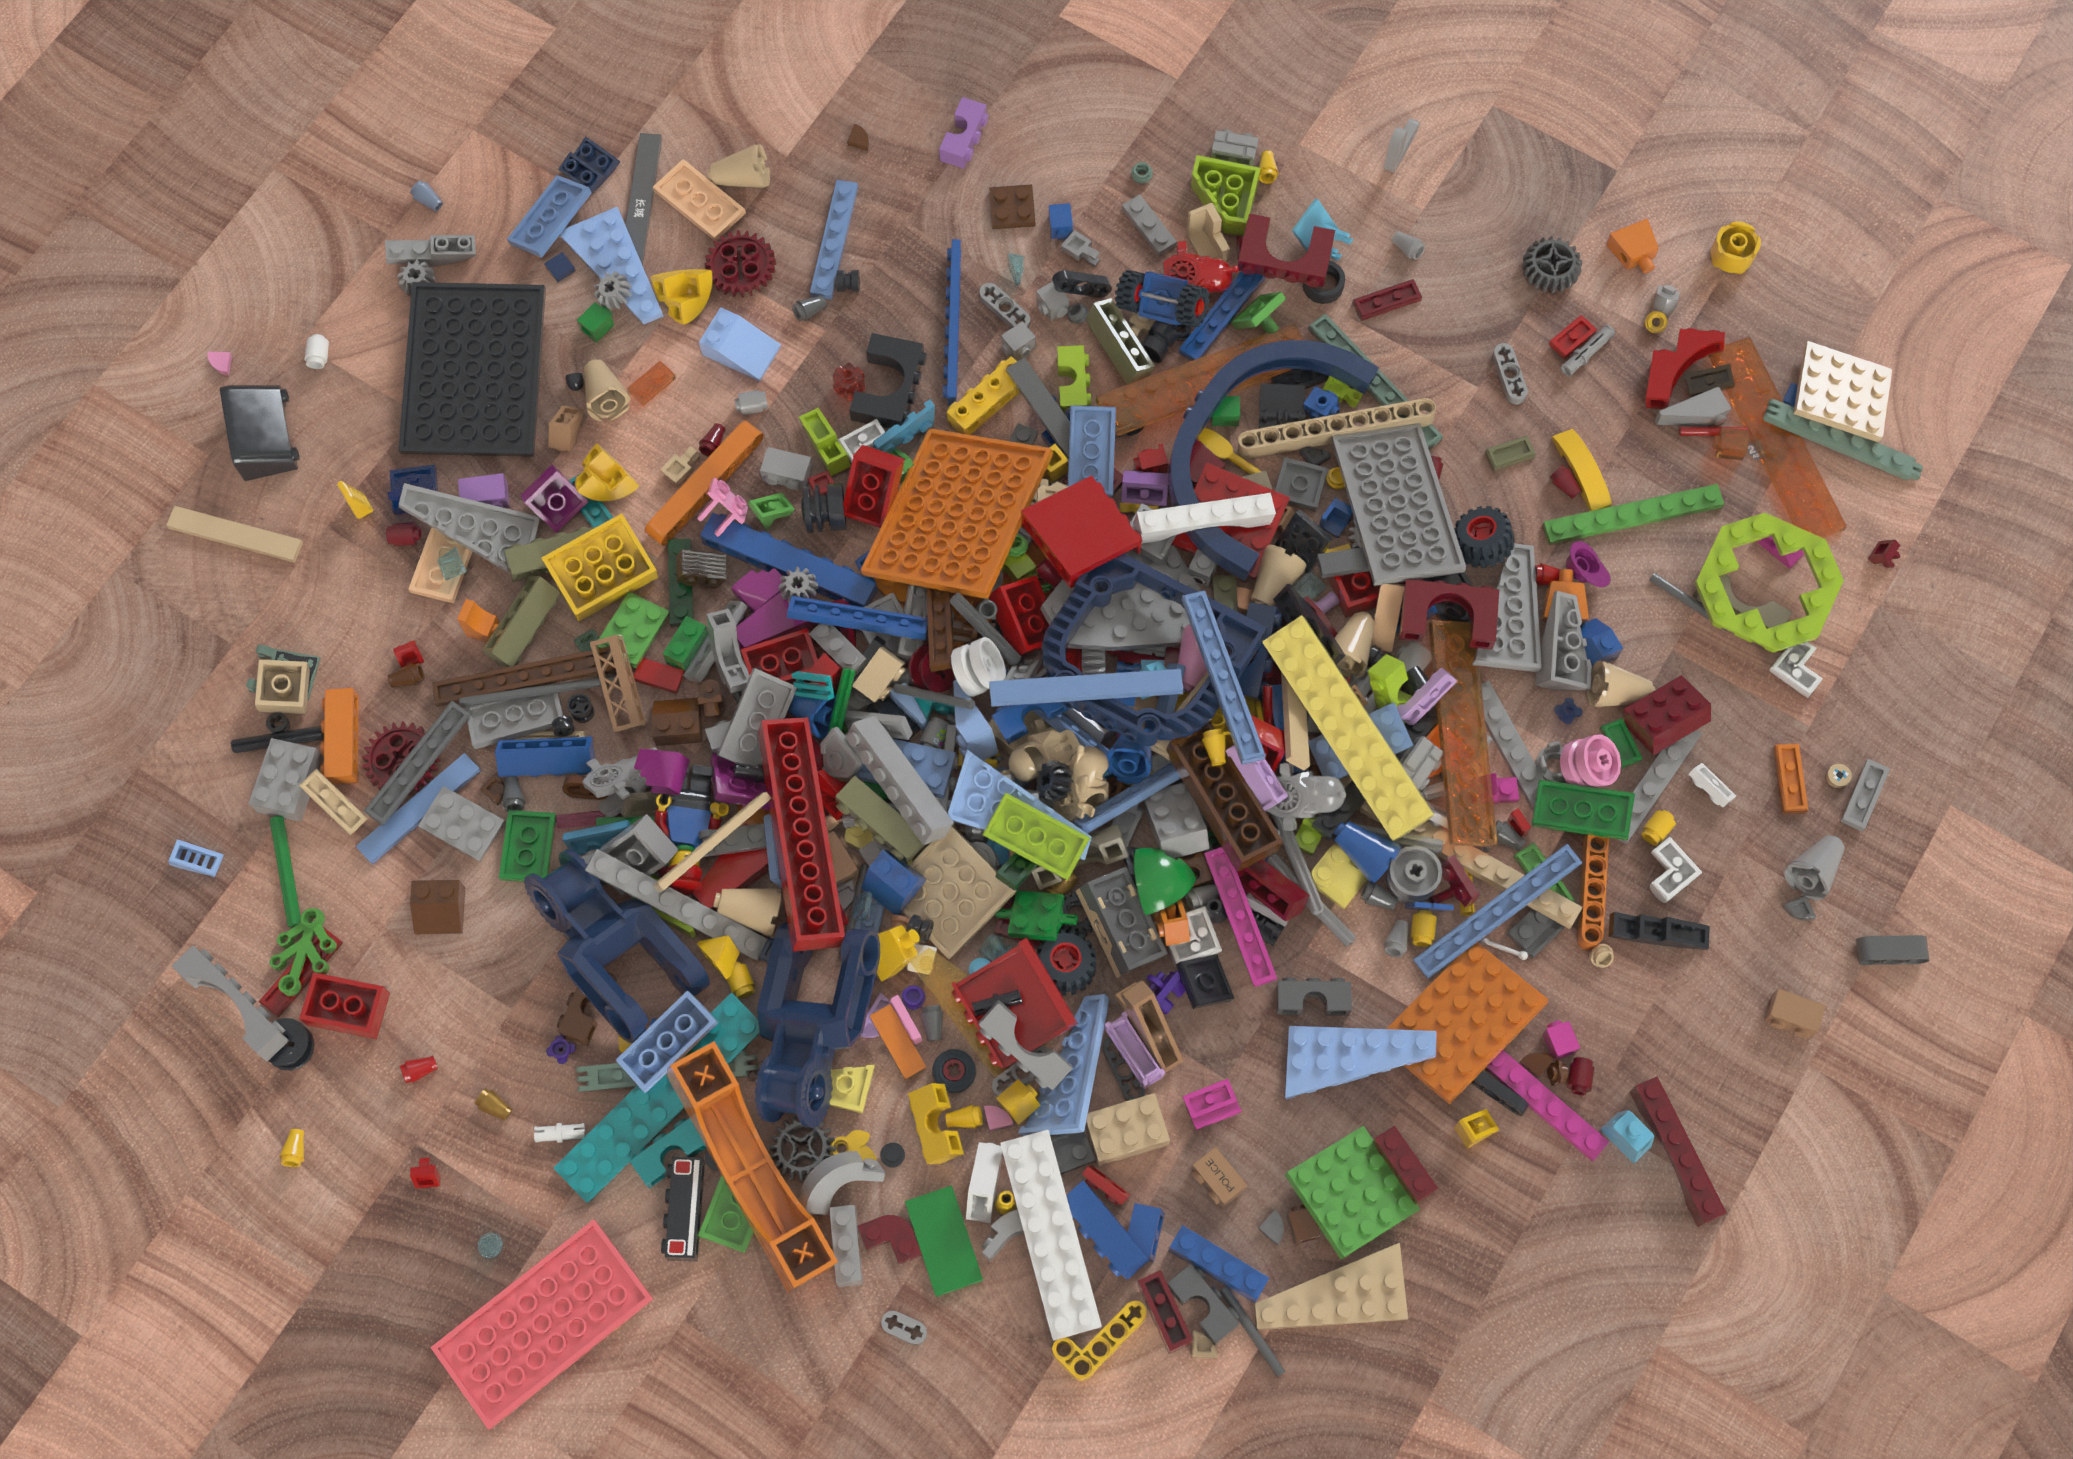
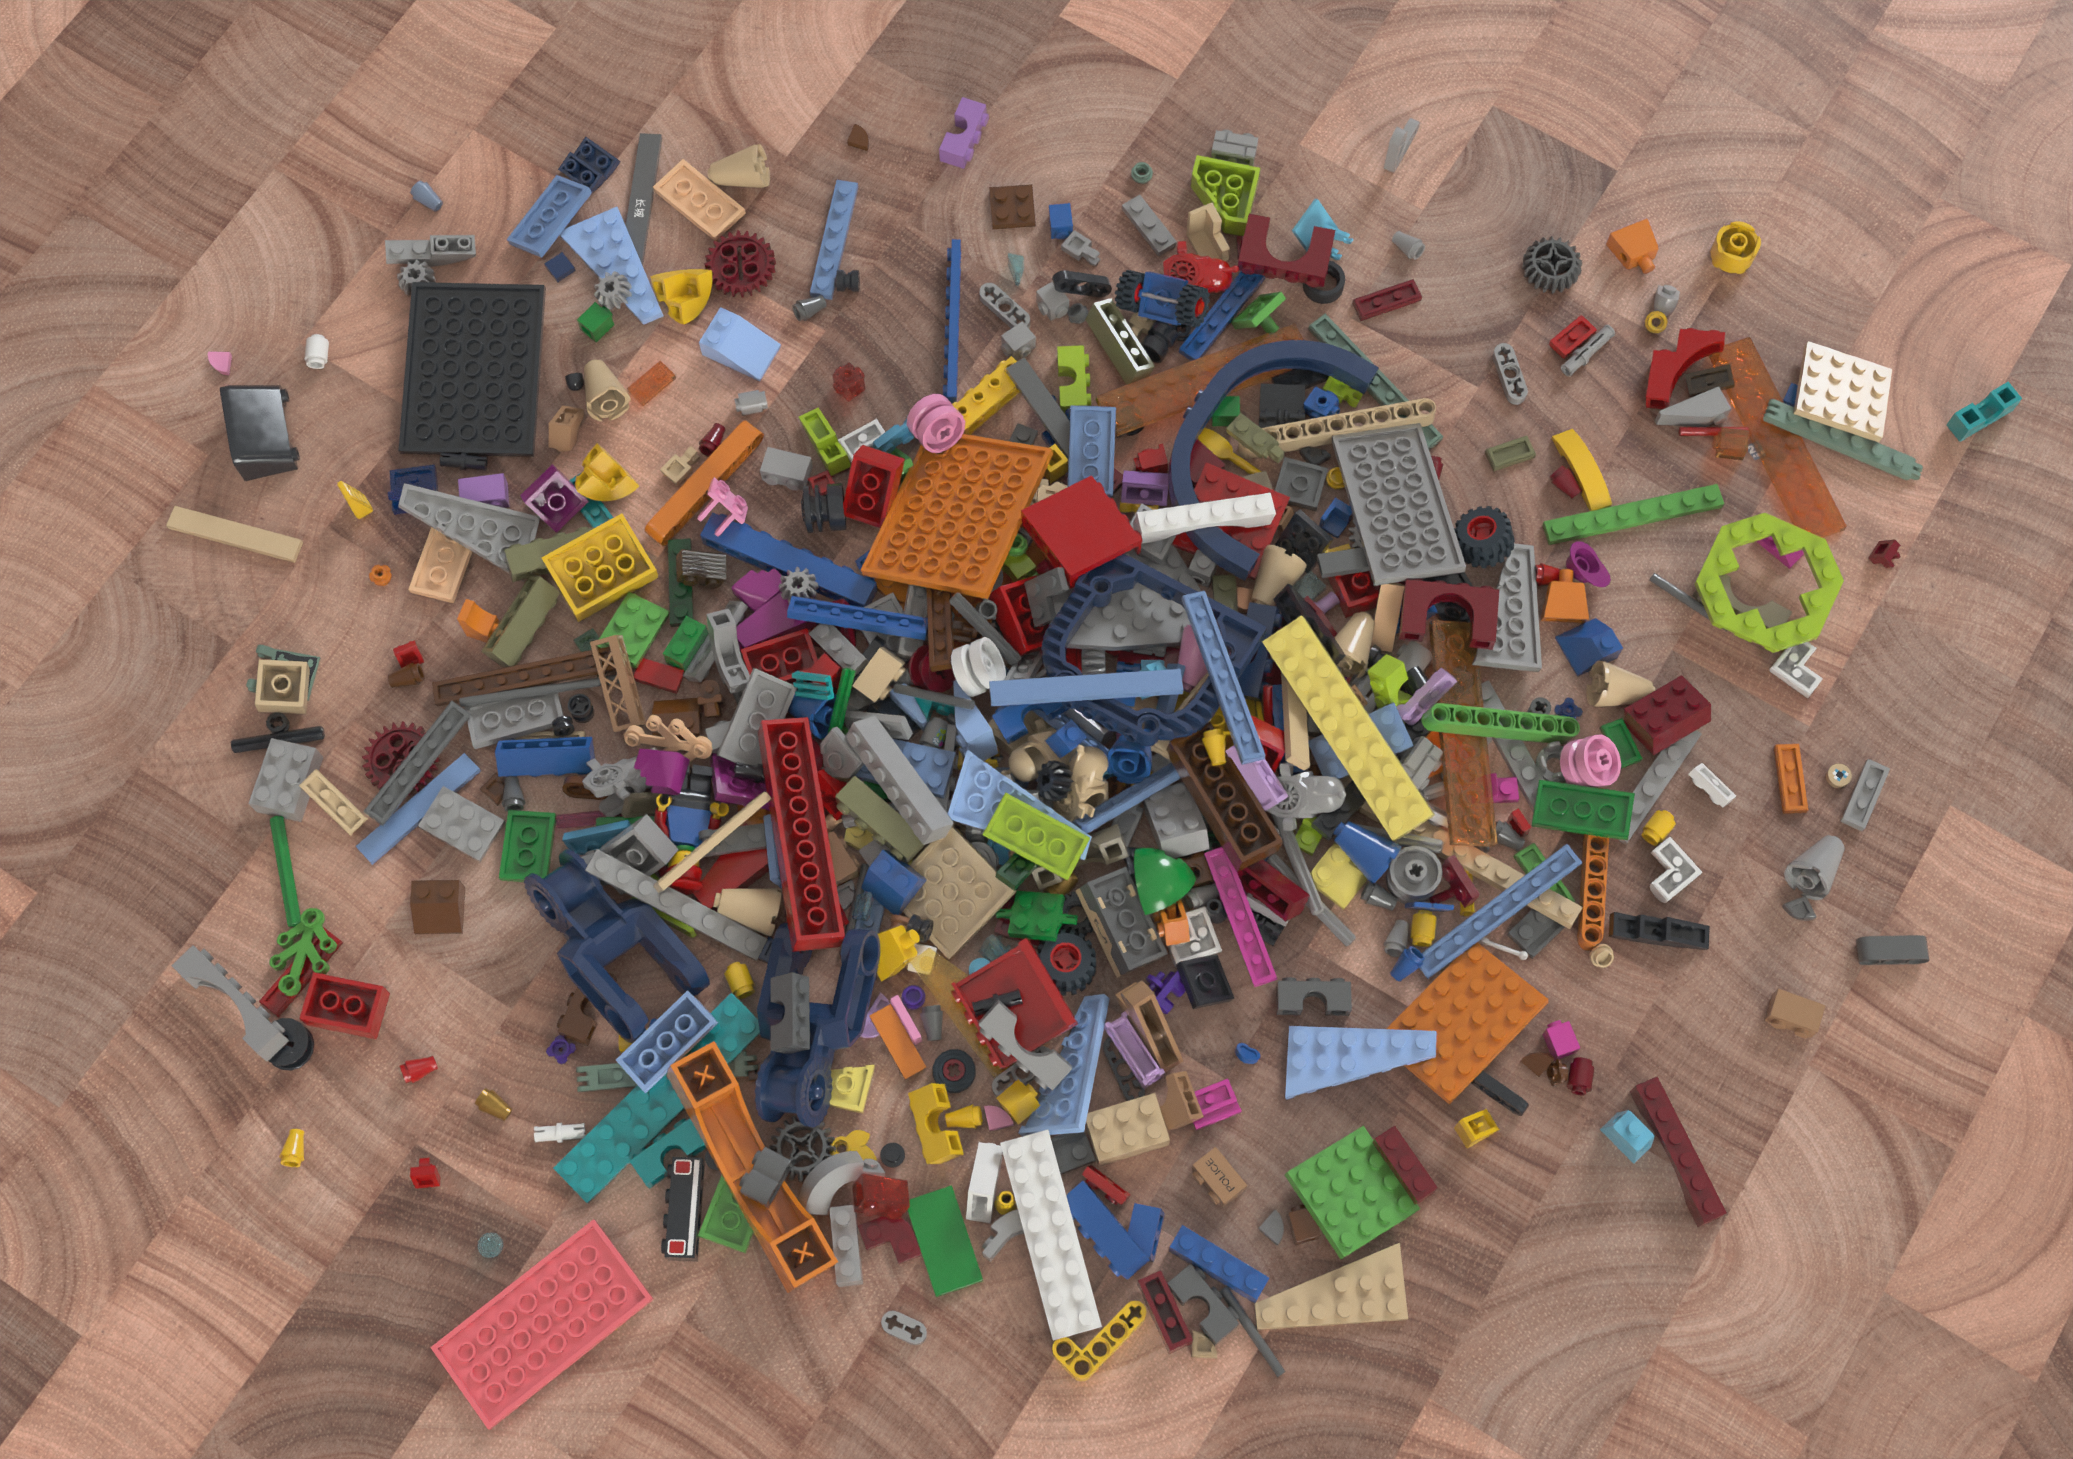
(175, 861): light blue slope -> none
(340, 735): orange brick -> none
(380, 580): none -> orange plate
(403, 534): dark red brick -> none
(451, 564): clear light blue slope -> none
(463, 461): none -> black pin
(697, 747): none -> light nougat plant
(720, 953): yellow slope -> none
(766, 1176): none -> dark grey brick
(771, 508): bright green slope -> none
(794, 1030): none -> dark grey arch
(880, 1196): none -> clear red brick
(894, 408): black arch -> none
(936, 423): none -> bright pink wheel
(1040, 594): none -> dark grey plate
(1065, 739): none -> blue brick
(1181, 1102): none -> medium nougat arch
(1247, 1054): none -> blue piece
(1255, 438): none -> olive hinge
(1267, 167): yellow cone -> none
(1408, 962): none -> blue cone
(1490, 726): none -> bright green beam
(1539, 704): none -> dark grey bush
(1547, 1105): dark pink plate -> none
(1563, 647): light grey wedge -> none
(1976, 417): none -> teal arch

